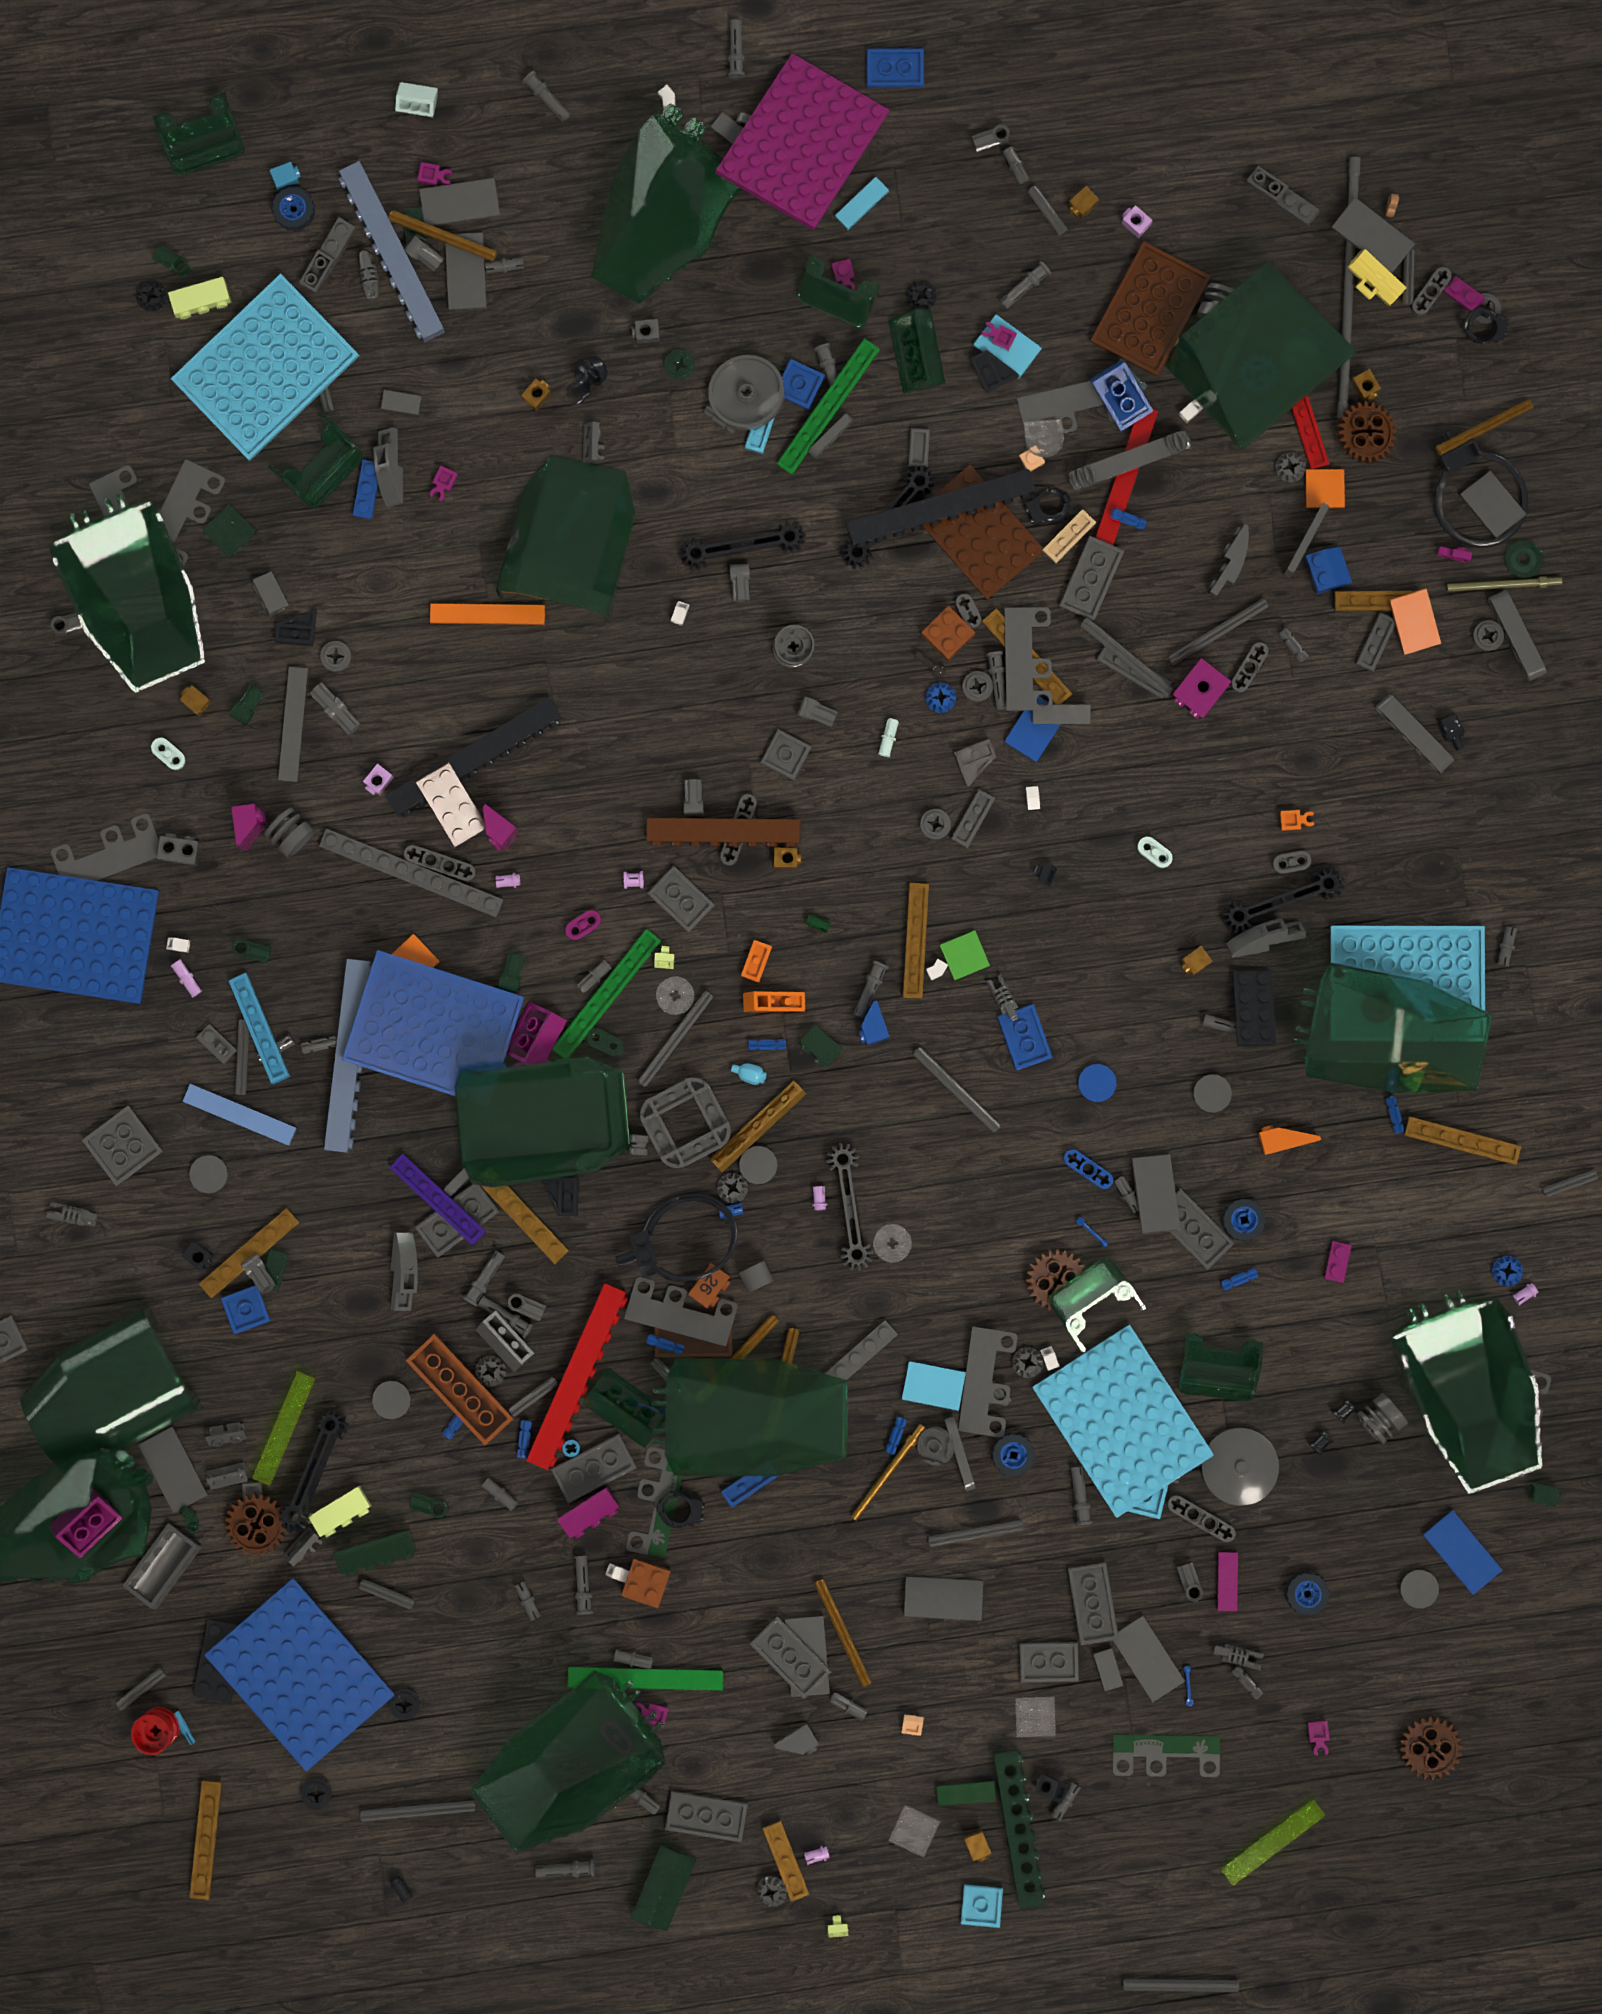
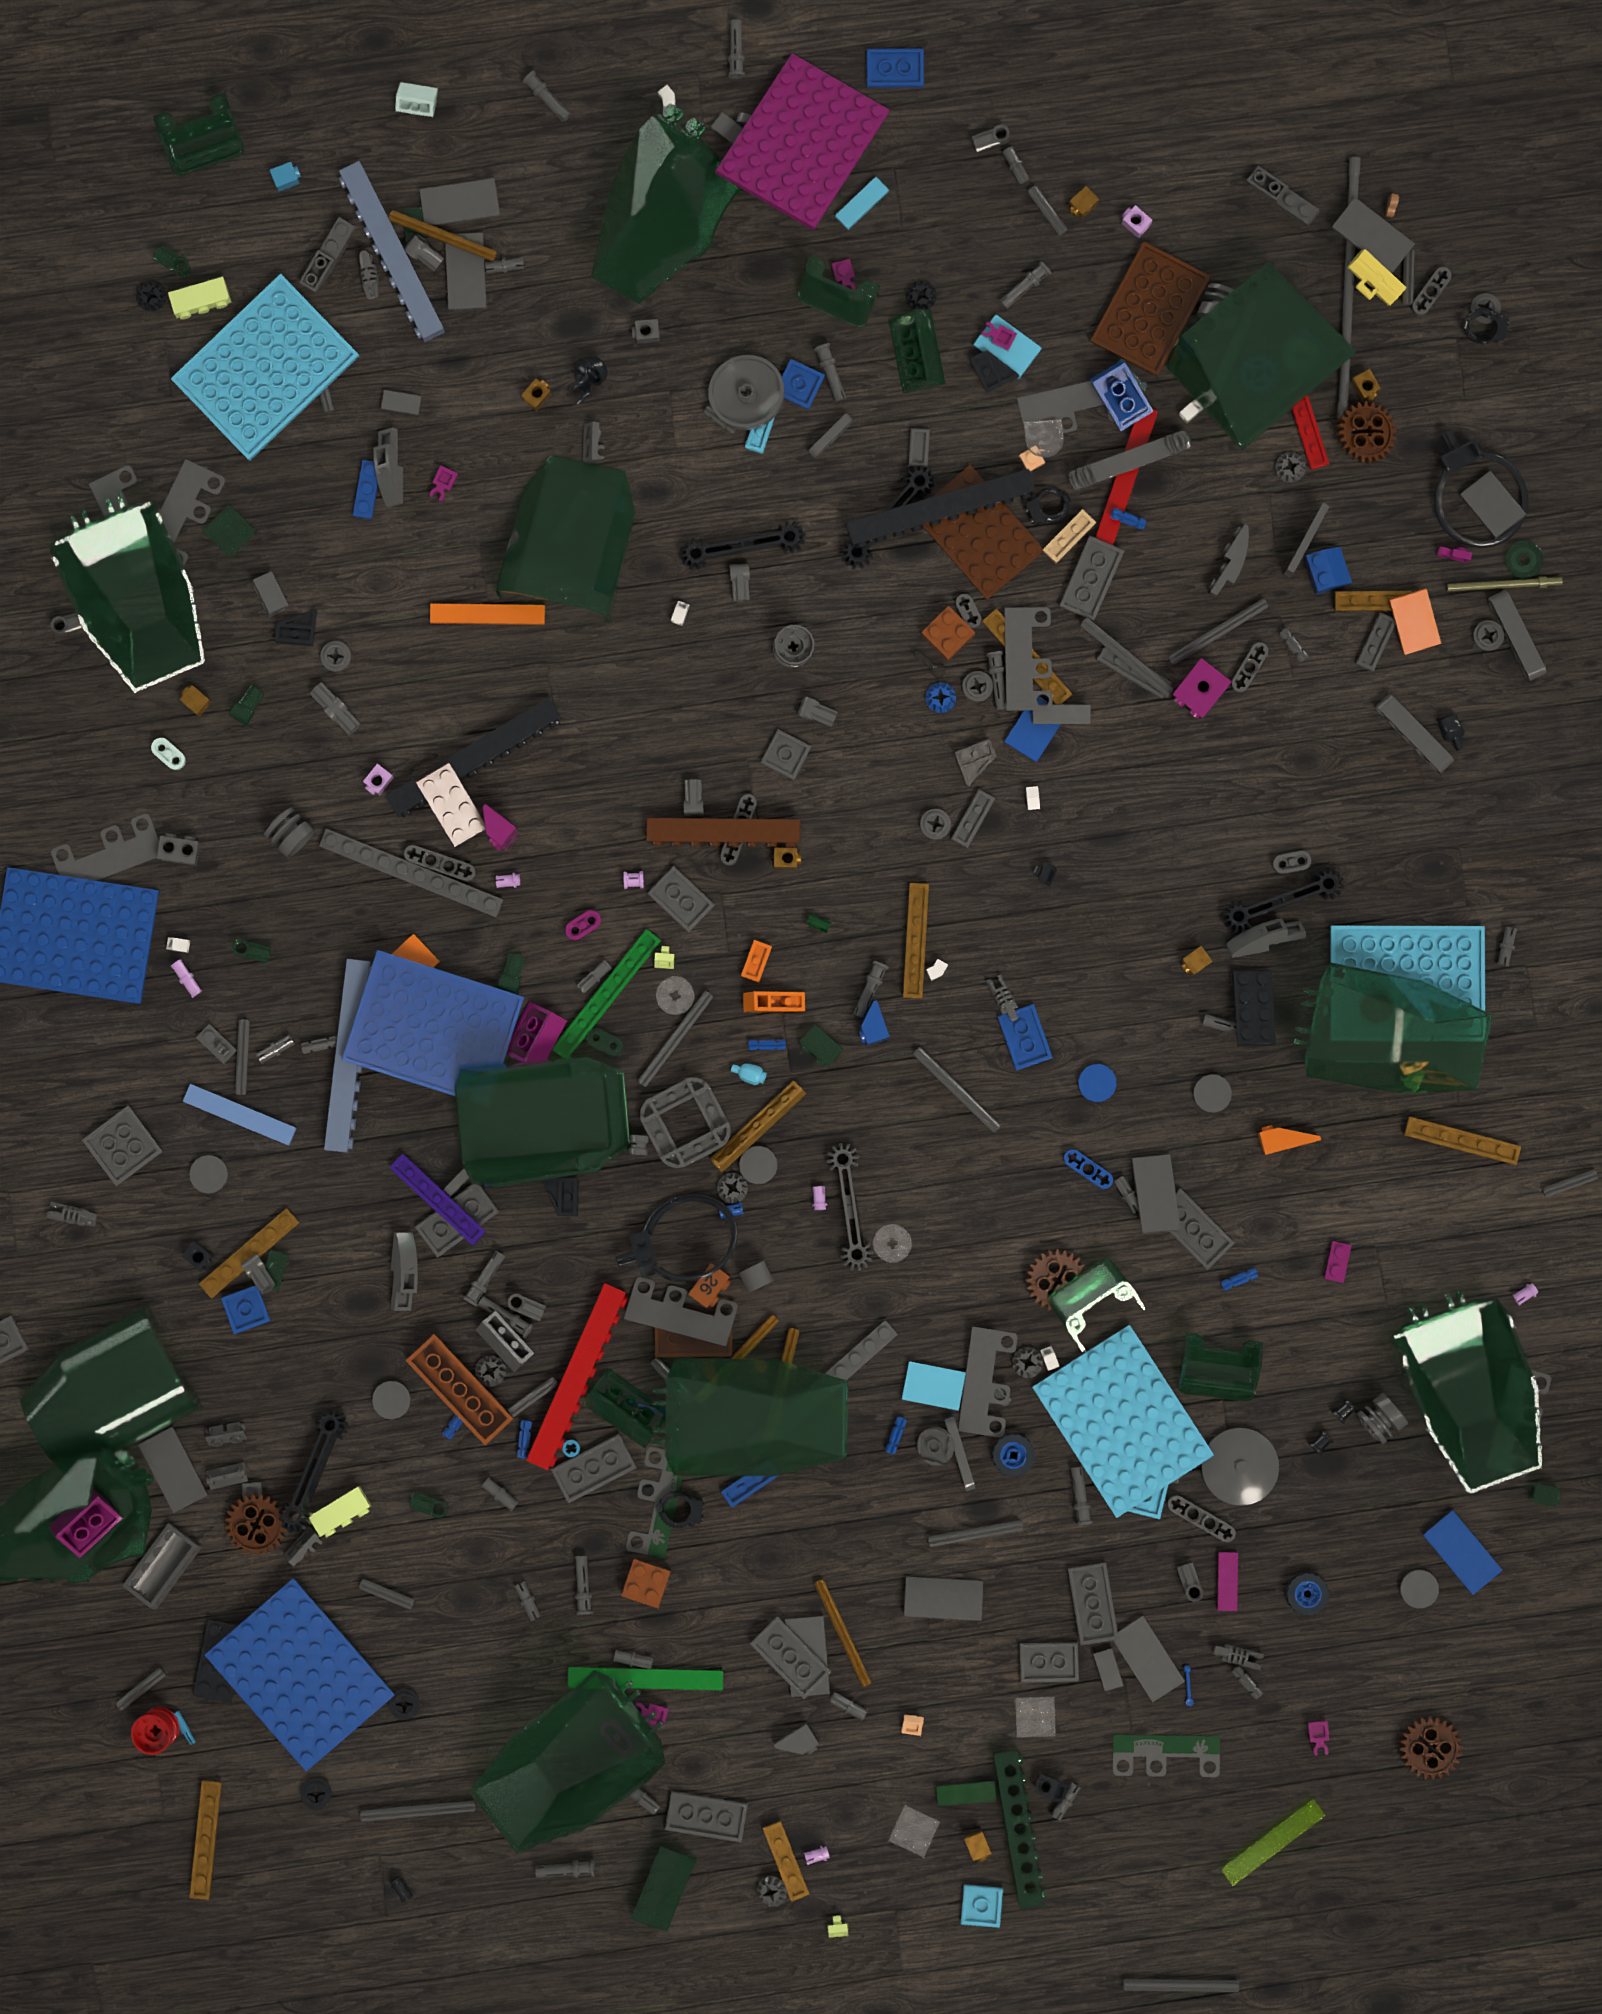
(192, 1519): clear green arm -> none
(248, 824): magenta slope -> none
(259, 1028): dark azure plate -> none
(282, 209): black wheel -> none
(283, 1428): clear neon green plate -> none
(293, 724): dark grey tile -> none
(326, 469): clear green windscreen -> none
(375, 1552): clear green slope -> none
(431, 174): magenta plate -> none
(528, 1222): pearl gold plate -> none
(589, 1513): magenta slope -> none
(617, 1572): white piece -> none
(665, 1344): blue axle -> none
(675, 356): clear green gear -> none
(828, 406): green tile -> none
(888, 737): light aqua axle -> none
(910, 1441): pearl gold bar -> none
(964, 955): bright green tile -> none
(1080, 1221): blue hinge -> none
(1155, 851): light aqua plate -> none
(1254, 1215): black wheel -> none
(1292, 820): orange plate -> none
(1325, 487): orange tile -> none
(1394, 1114): blue axle -> none
(1464, 294): magenta plate -> none
(1484, 427): pearl gold axle -> none
(1500, 1276): blue gear -> none

